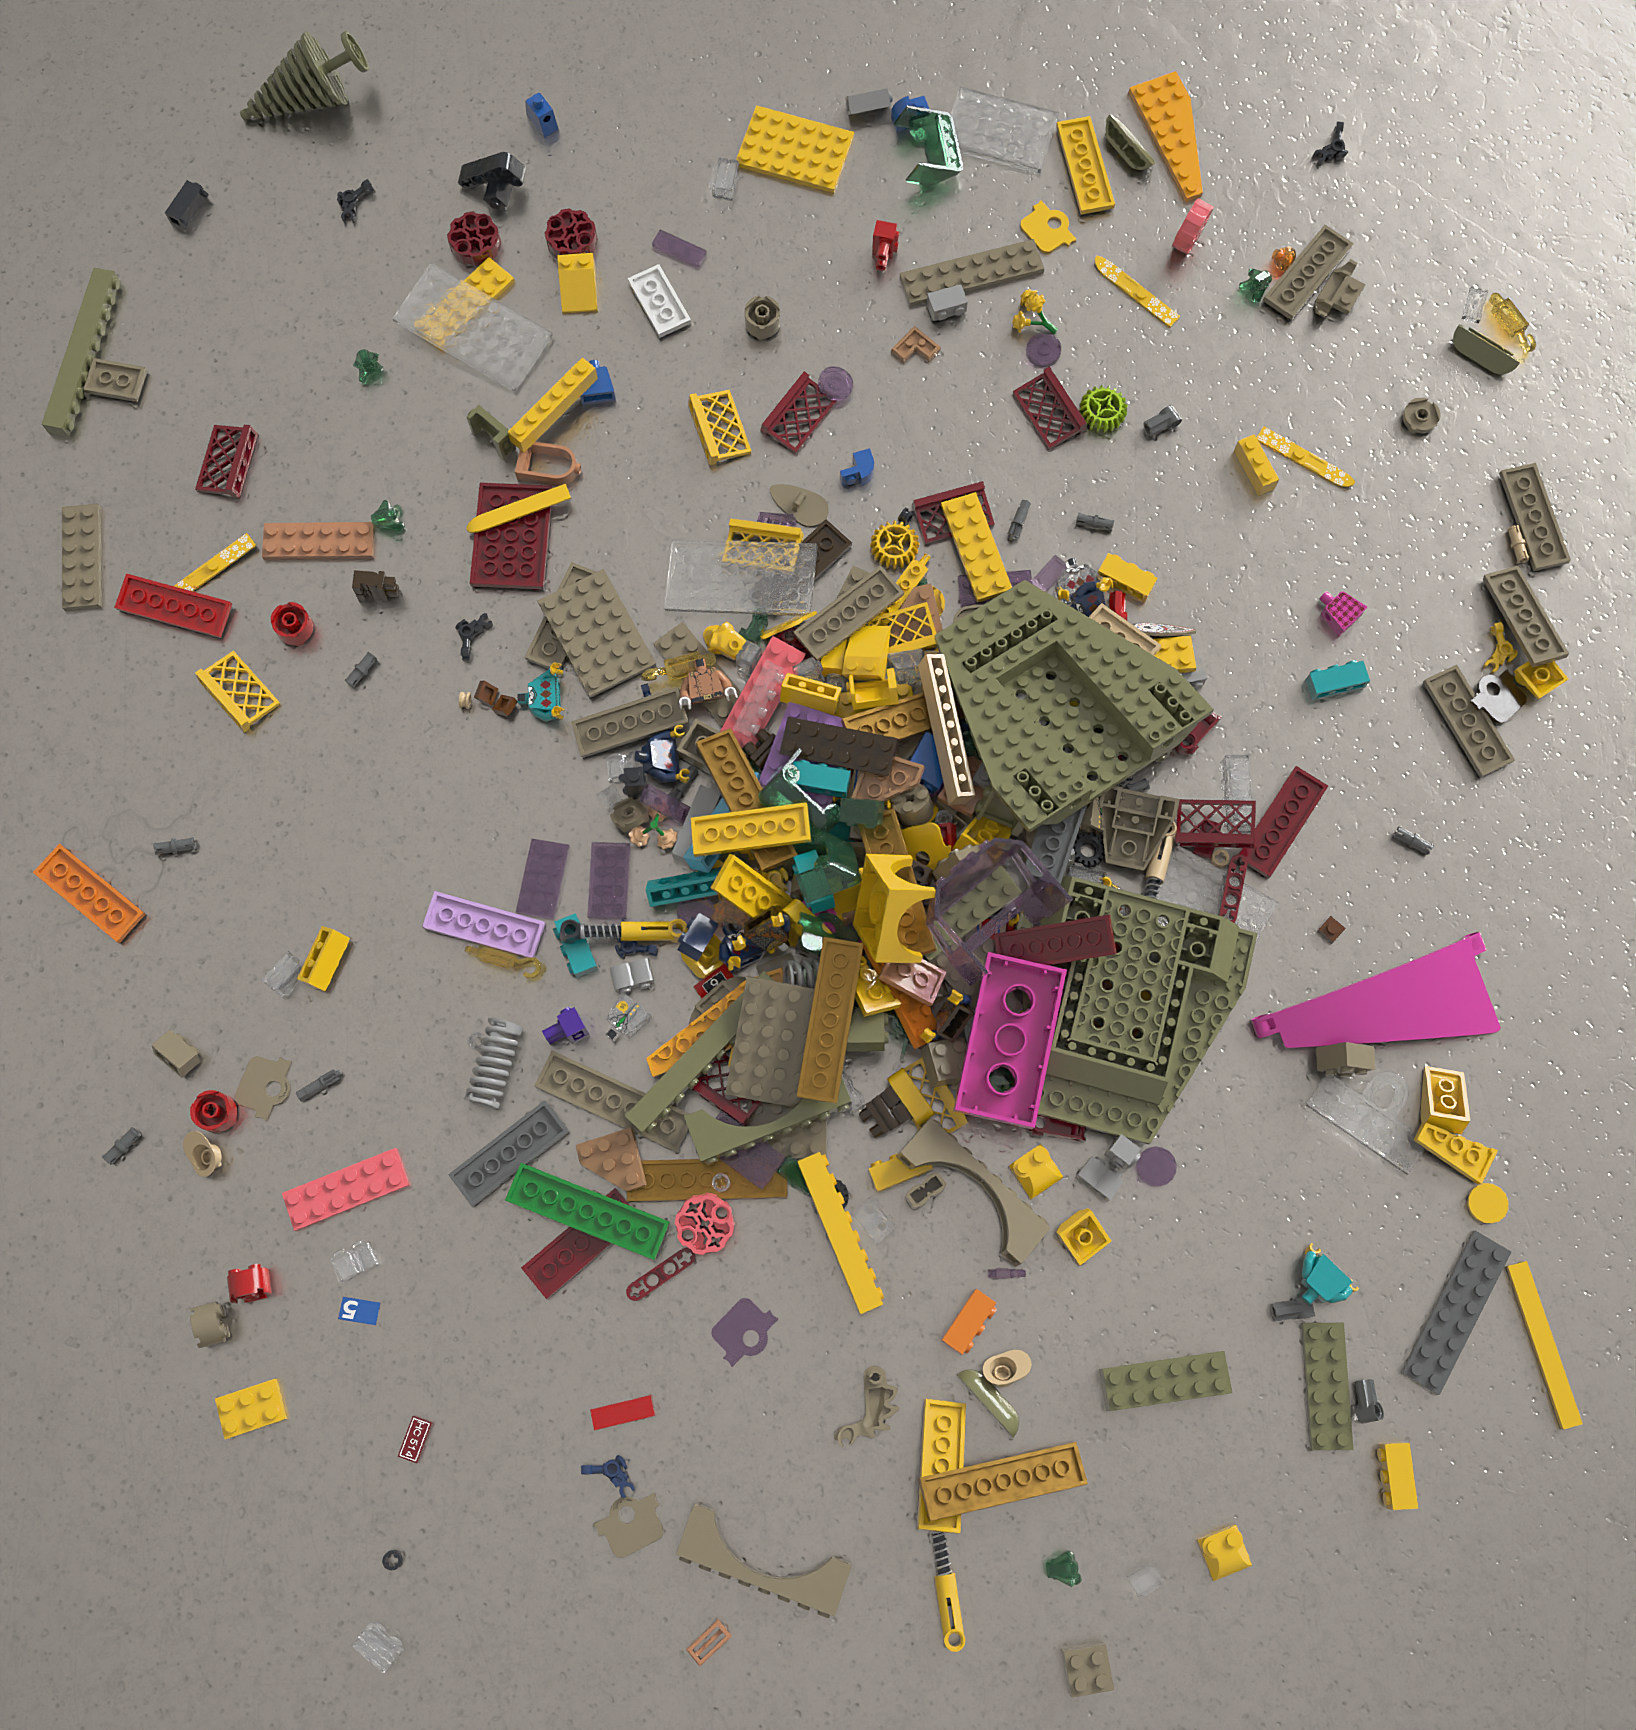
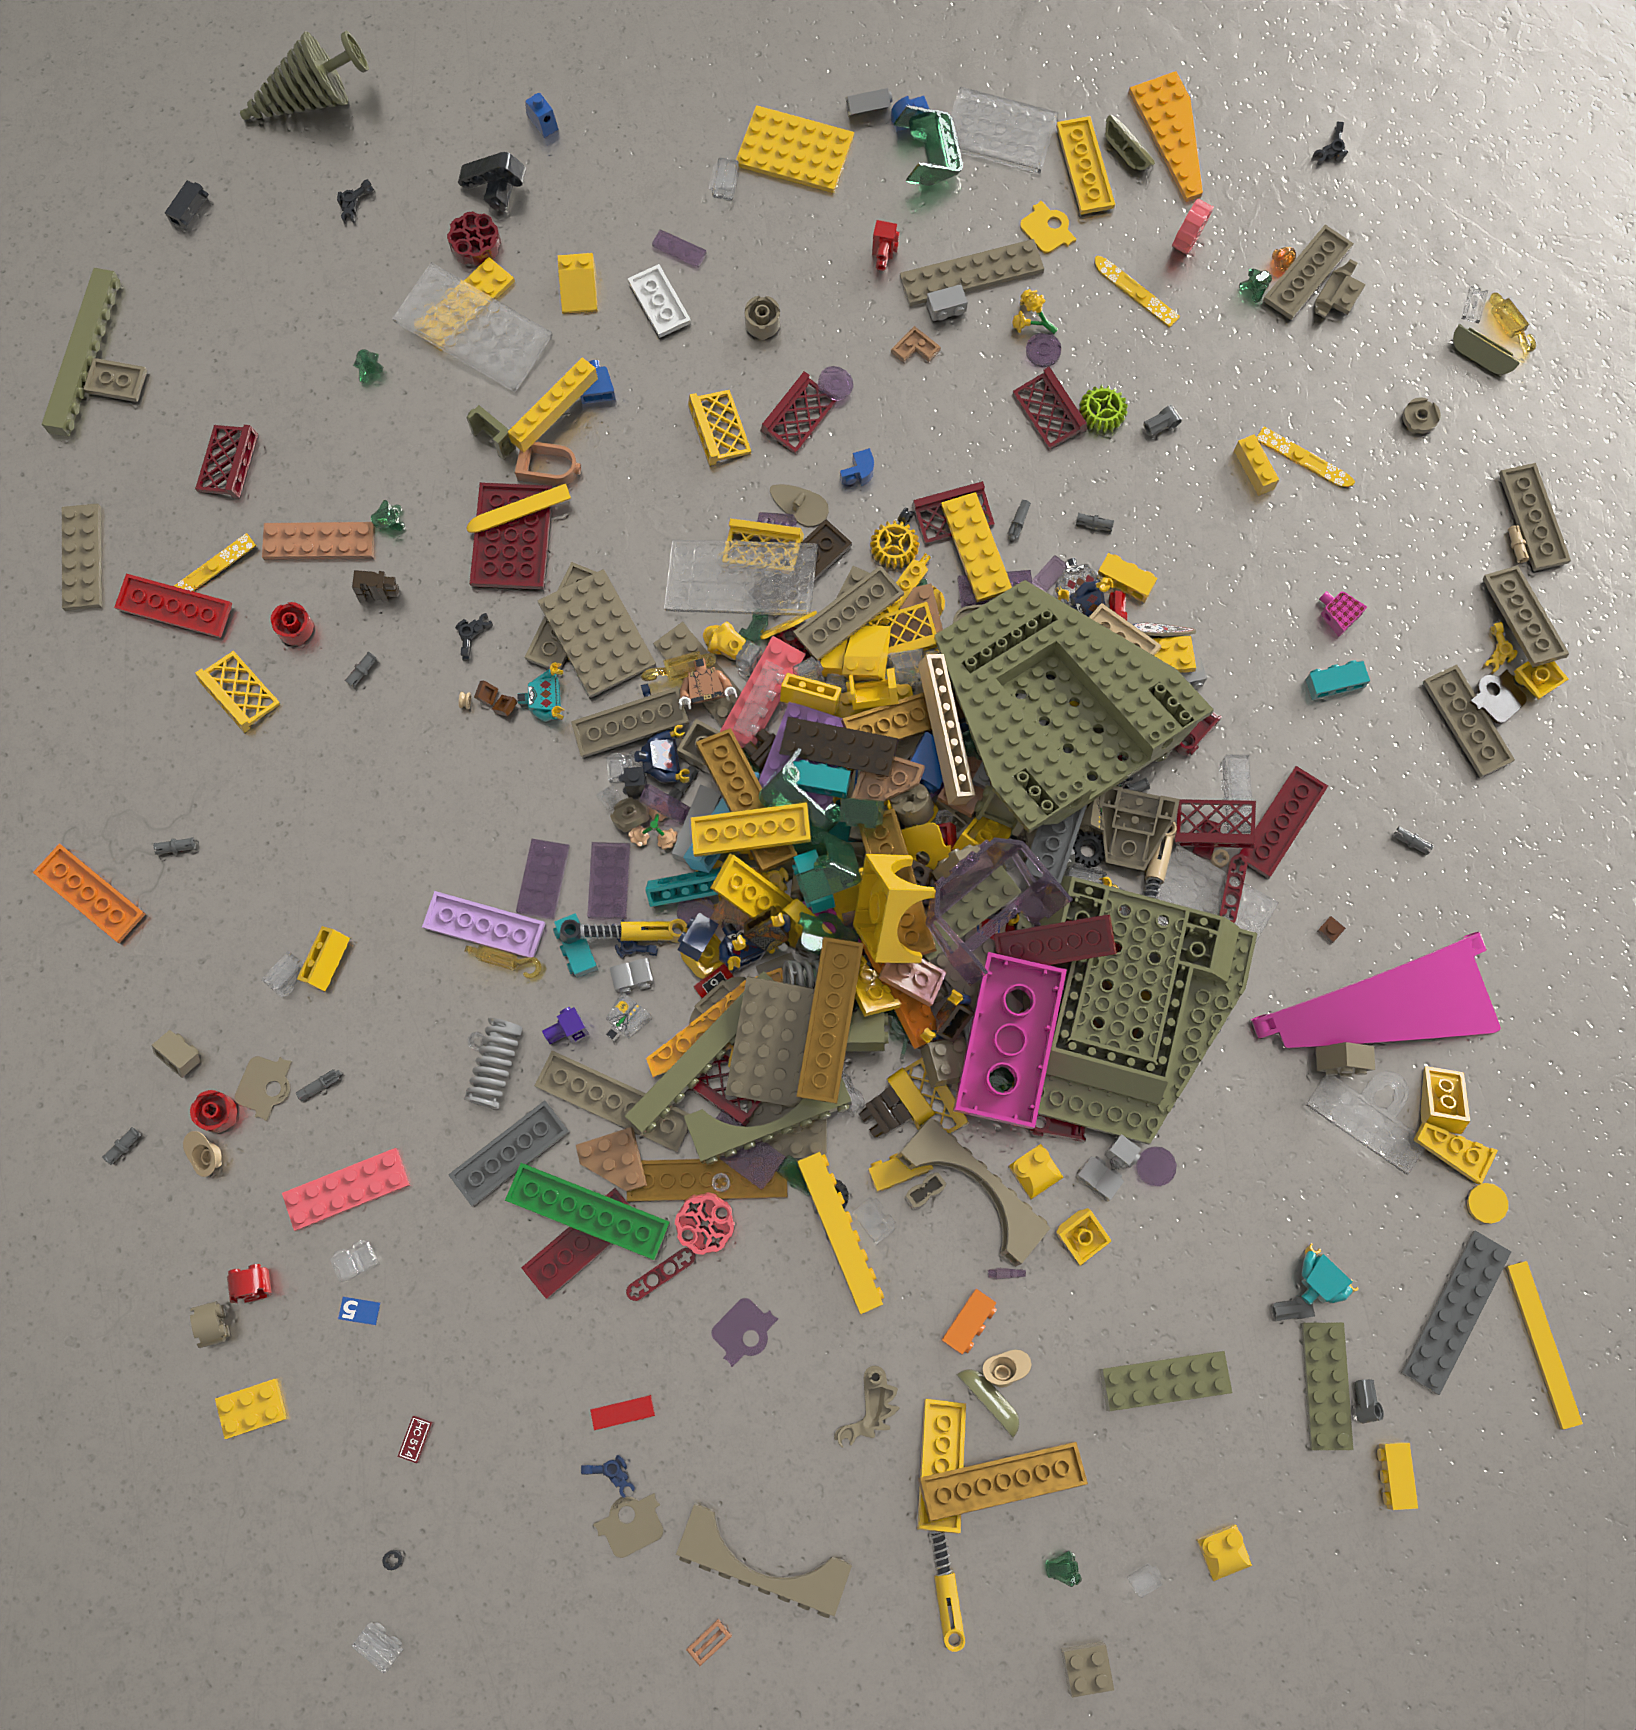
(572, 234): dark red connector -> none

